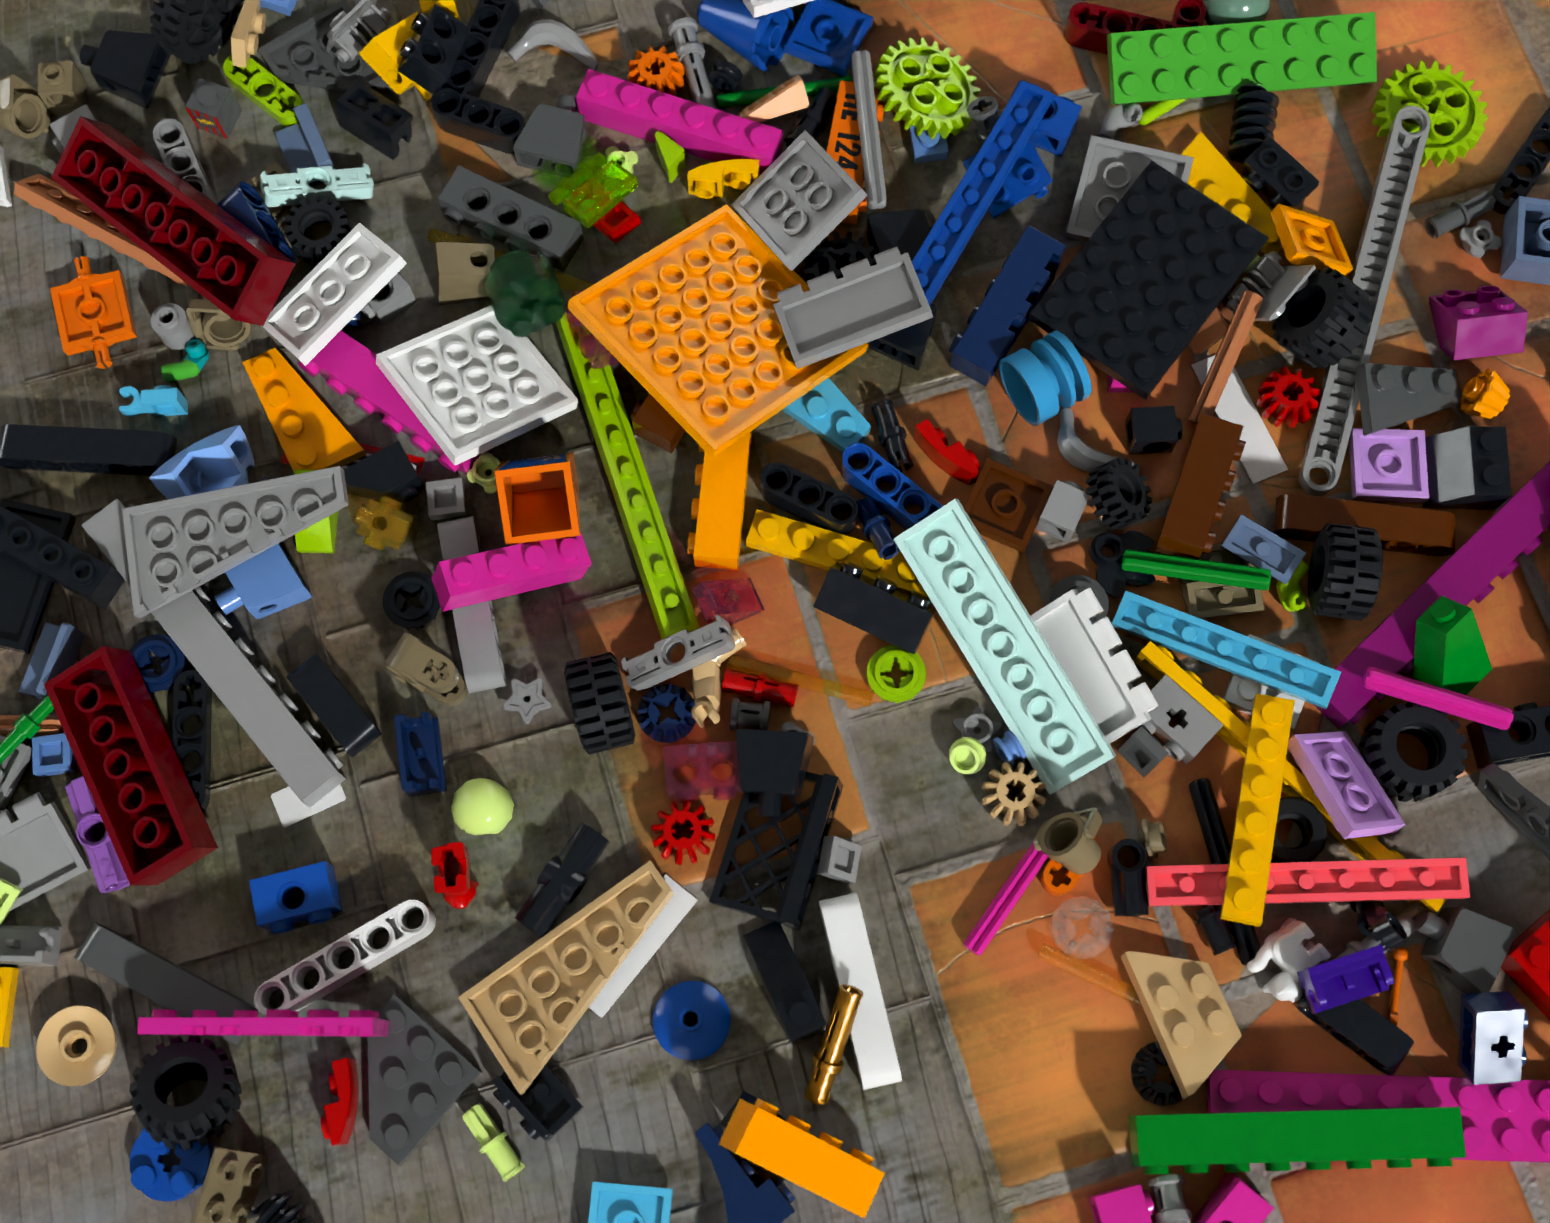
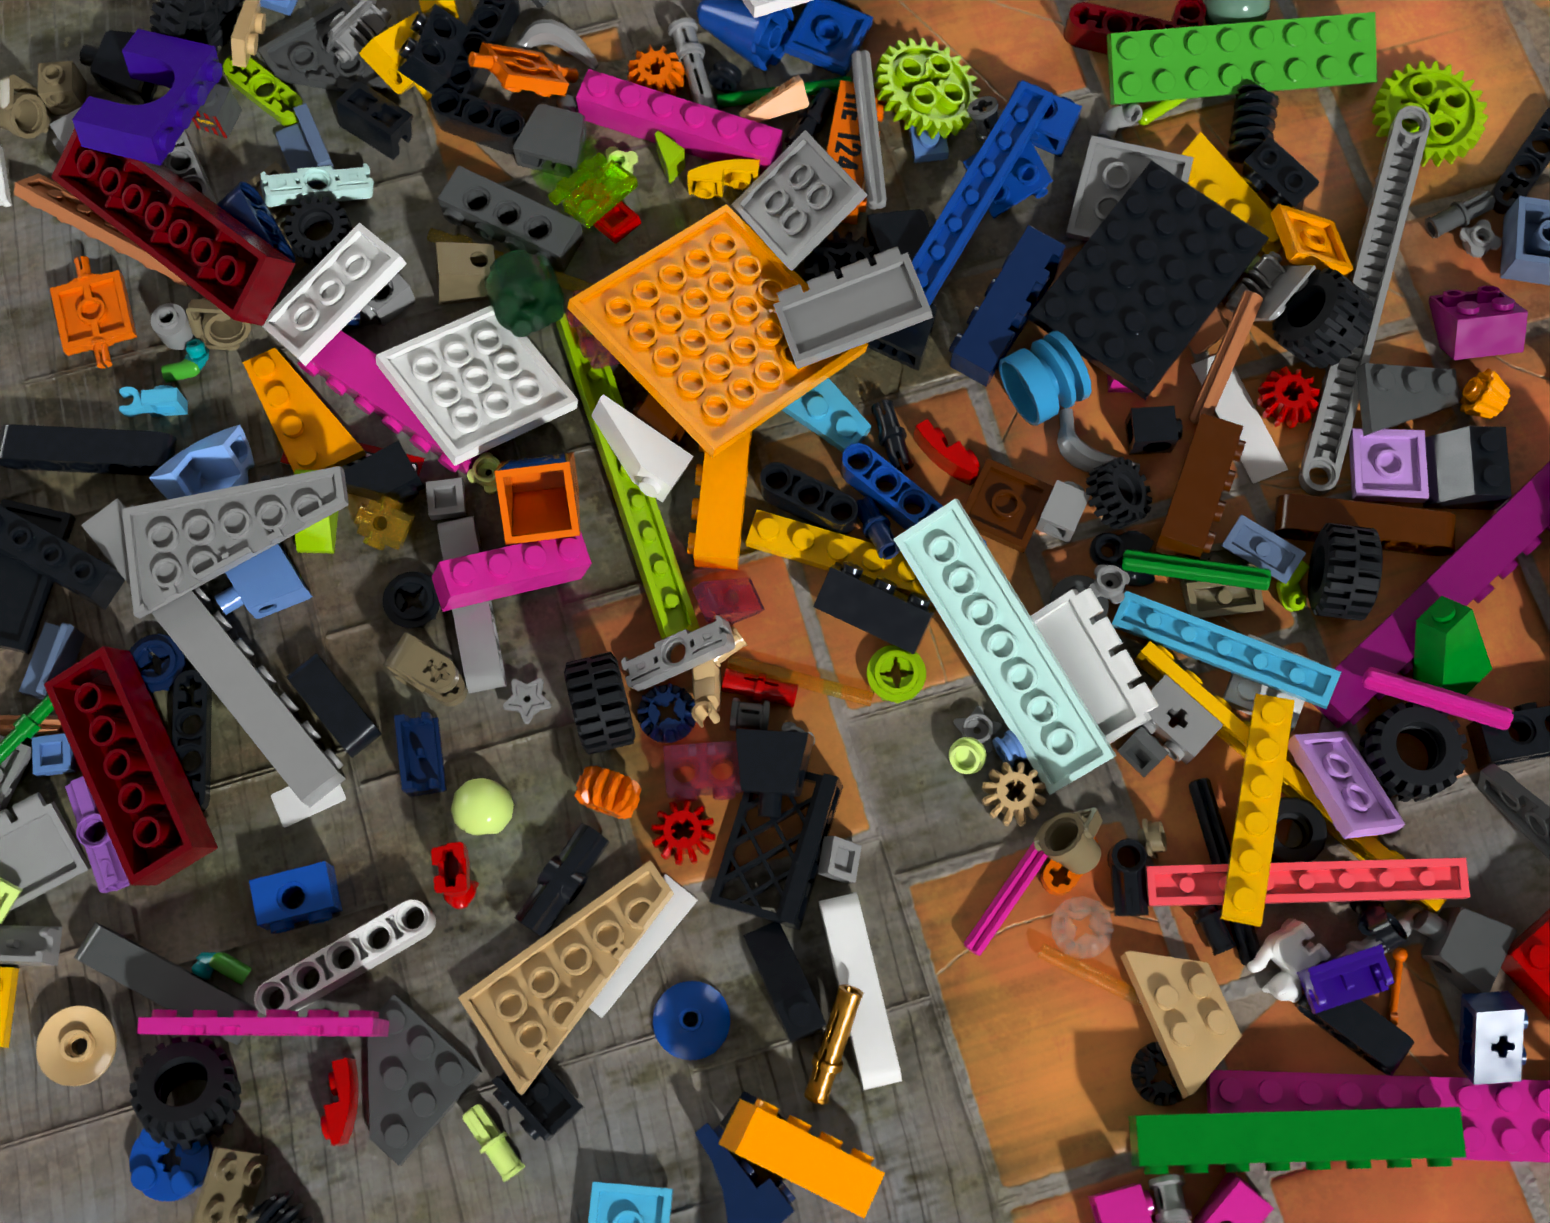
(152, 129): none -> dark purple arch
(223, 963): none -> bright green arm
(523, 69): none -> orange plate
(608, 792): none -> orange gear
(644, 453): none -> white slope
(1110, 574): none -> light grey plate

